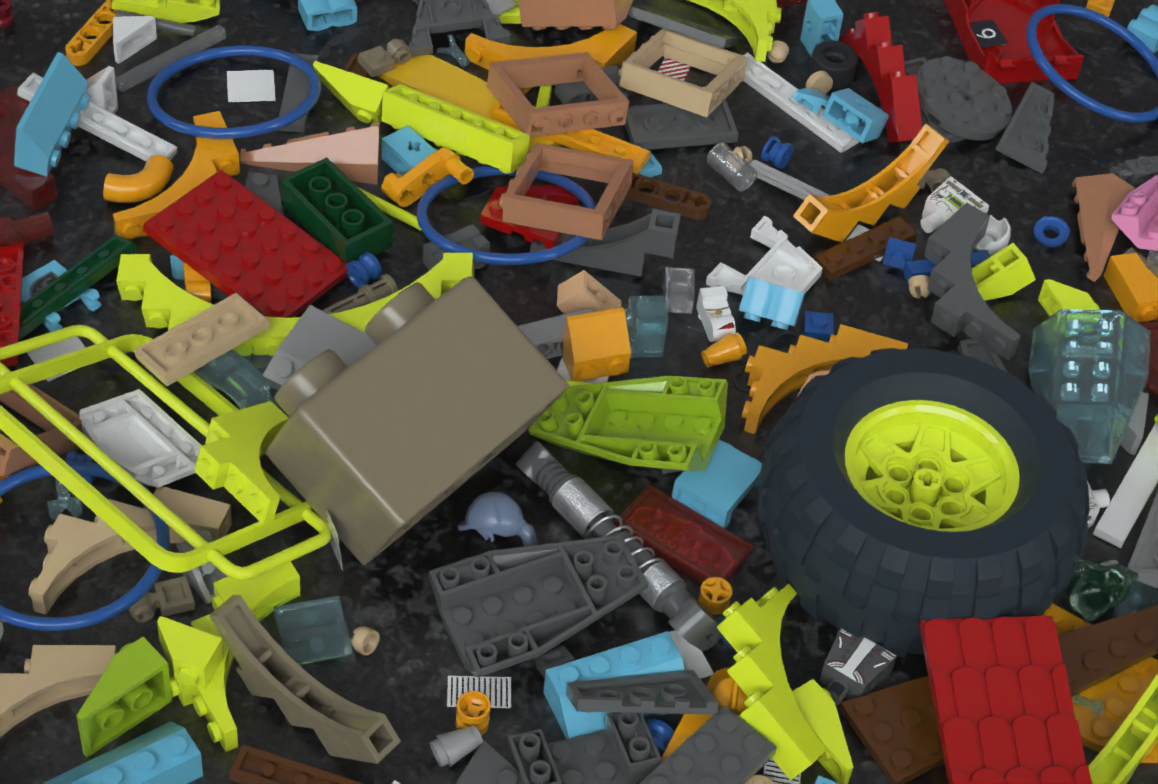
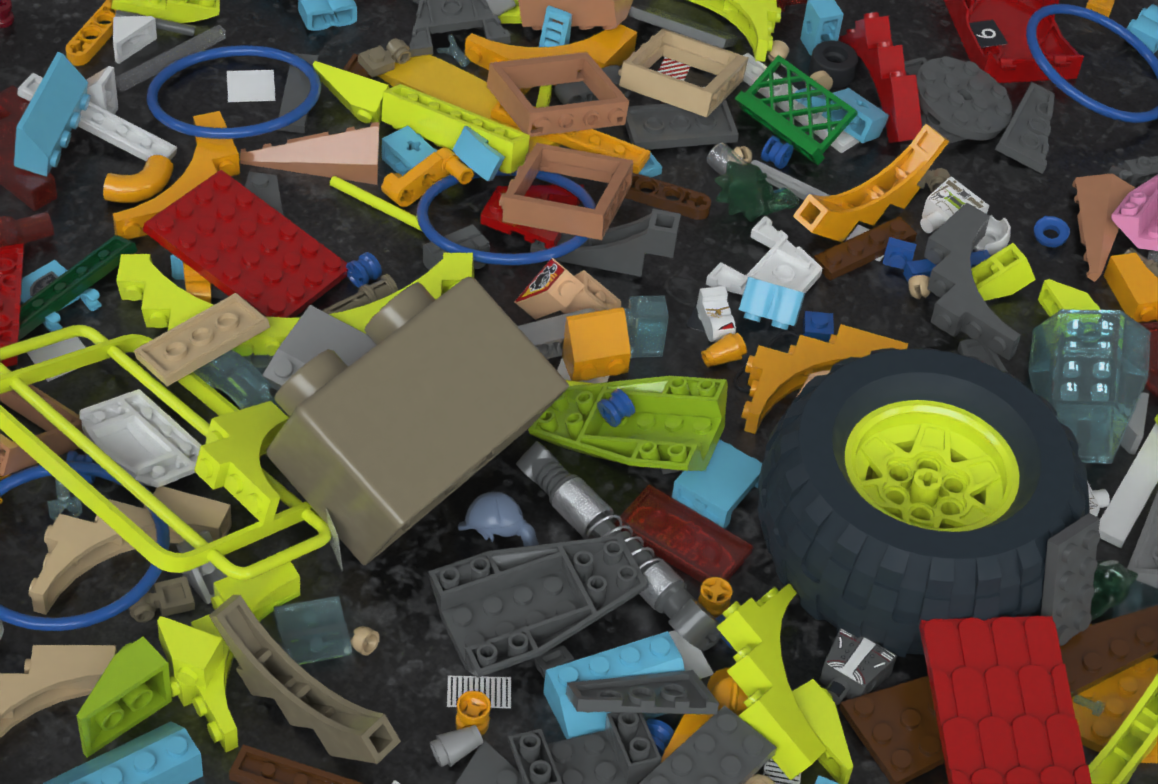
(336, 211): dark green brick -> none
(477, 154): none -> medium azure slope
(547, 32): none -> medium azure slope
(549, 291): none -> light nougat slope
(616, 408): none -> blue wheel
(679, 289): clear brick -> none
(751, 193): none -> clear green head
(786, 129): none -> green fence
(1071, 576): none -> dark grey plate

